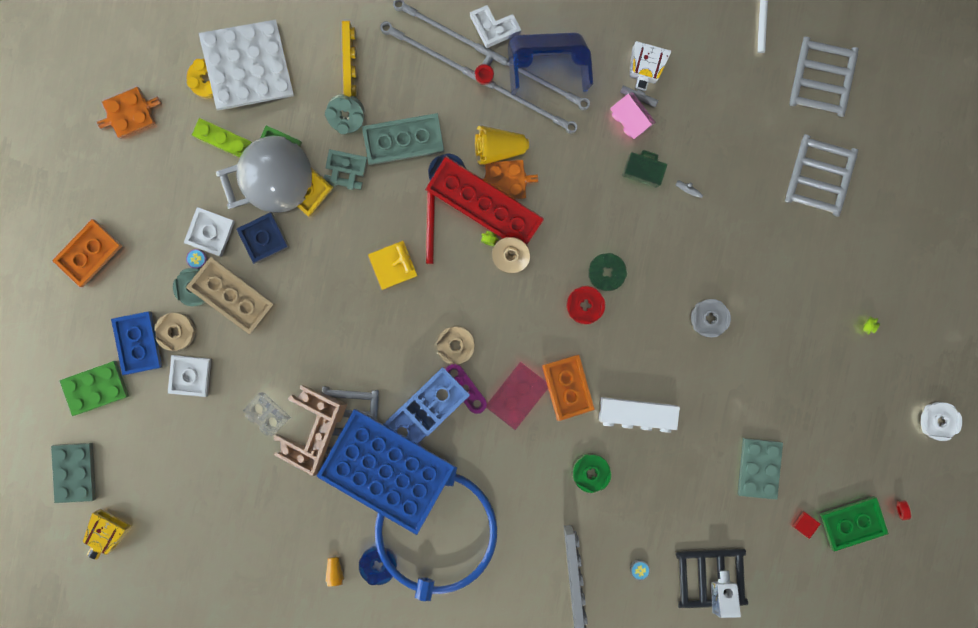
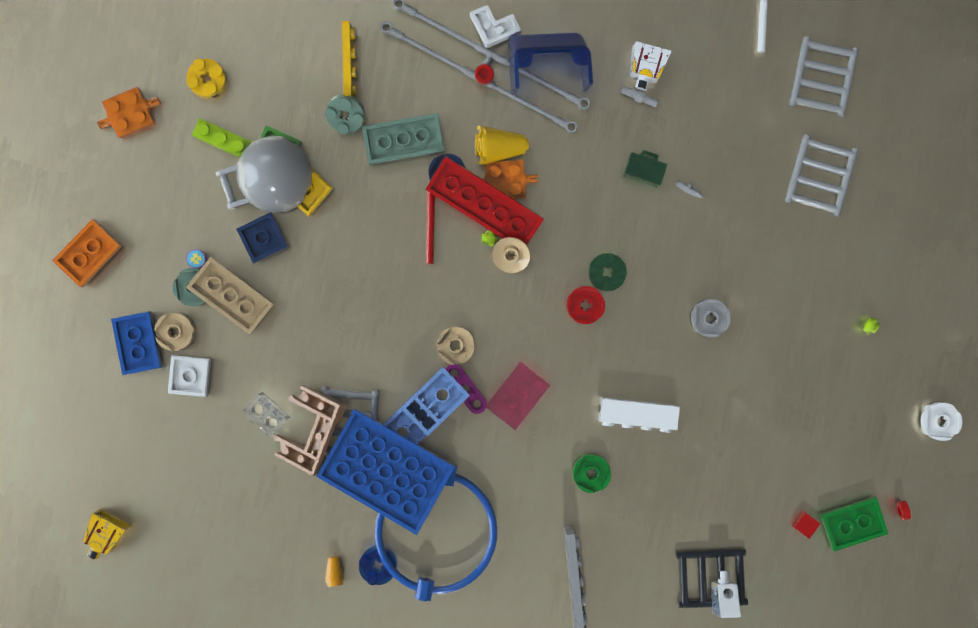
(73, 472): sand green plate -> none
(94, 388): bright green plate -> none
(209, 231): white plate -> none
(246, 64): white plate -> none
(345, 163): sand green plate -> none
(392, 265): yellow plate -> none
(568, 387): orange plate -> none
(632, 115): bright pink brick -> none
(639, 569): tile -> none
(760, 468): sand green plate -> none

